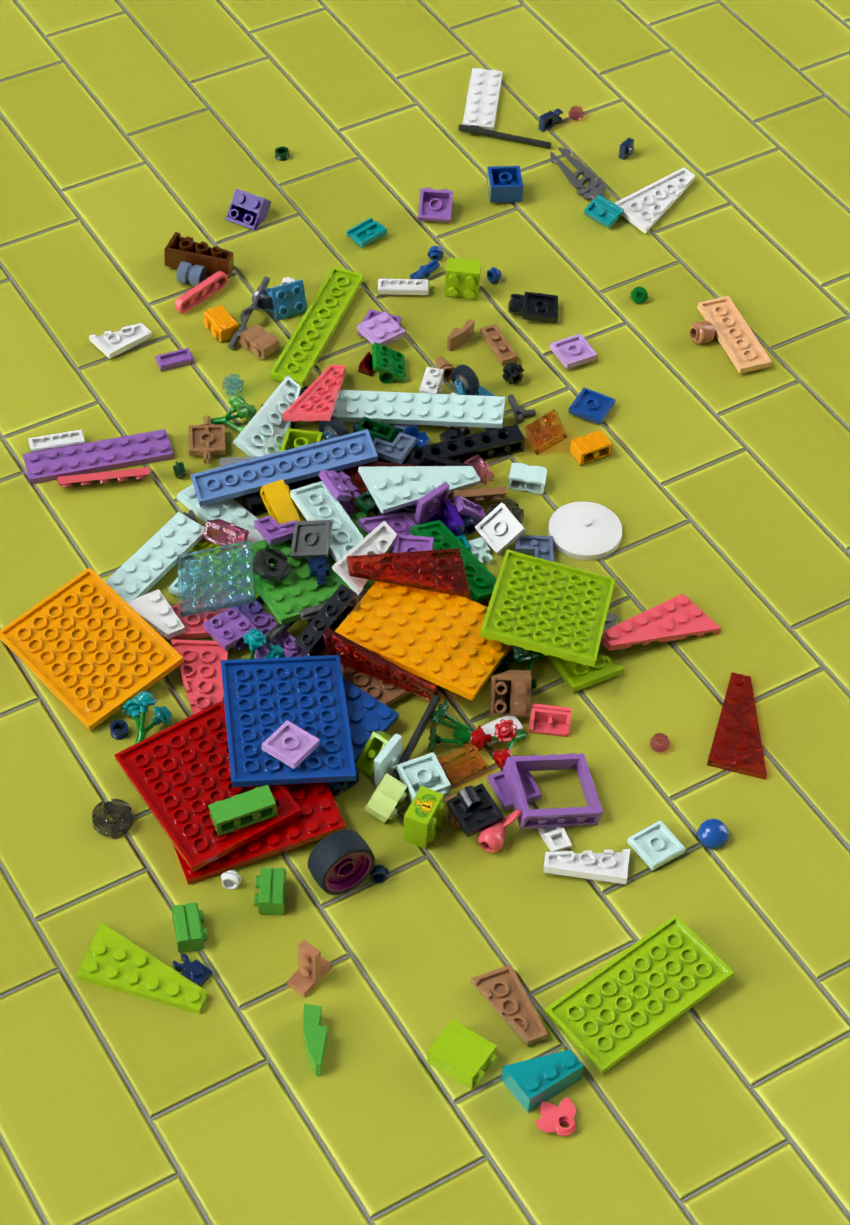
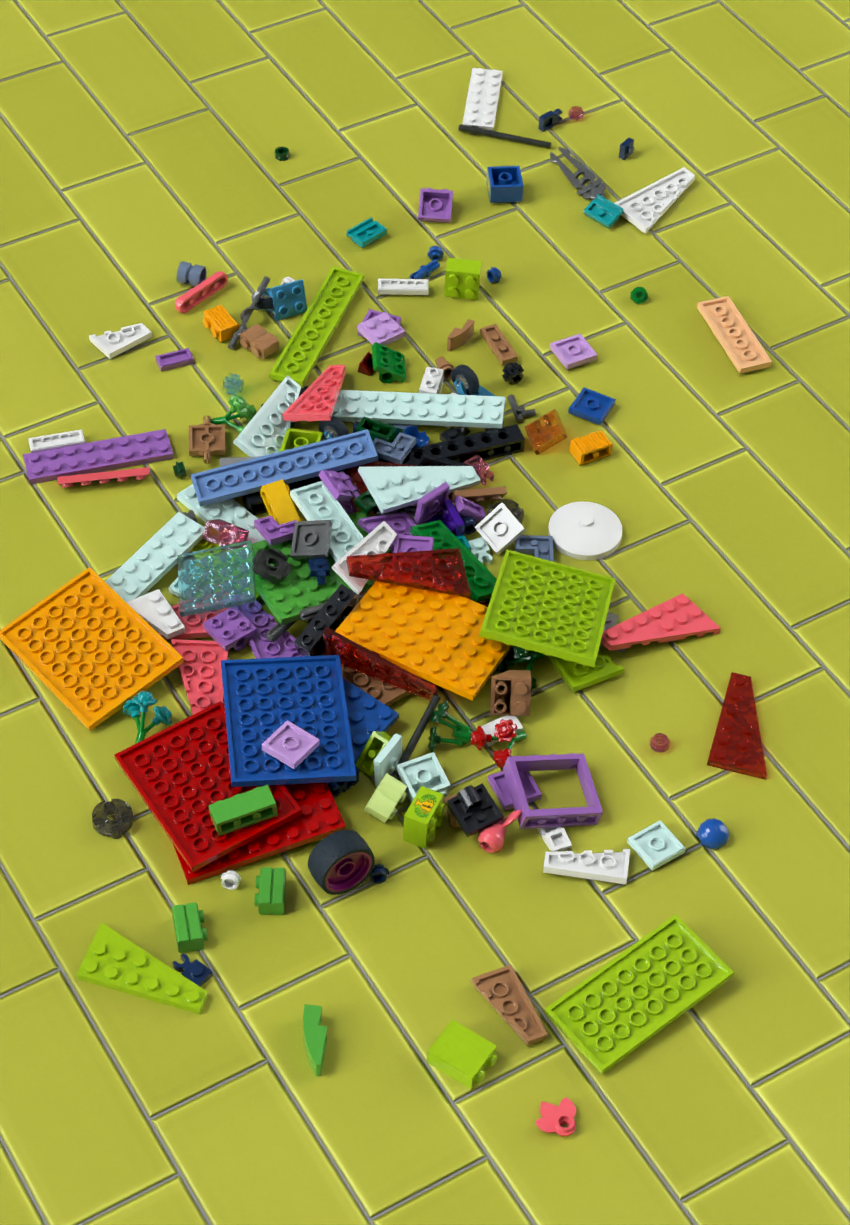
(119, 735): dark blue bush -> none
(187, 250): reddish brown wedge -> none
(248, 209): slope -> none
(256, 638): teal plant -> none
(311, 969): nougat bracket -> none
(463, 767): clear orange plate -> none
(527, 478): light aqua brick -> none
(535, 306): black plate -> none
(541, 1077): teal wedge -> none
(550, 720): coral hinge -> none
(702, 332): nougat head -> none

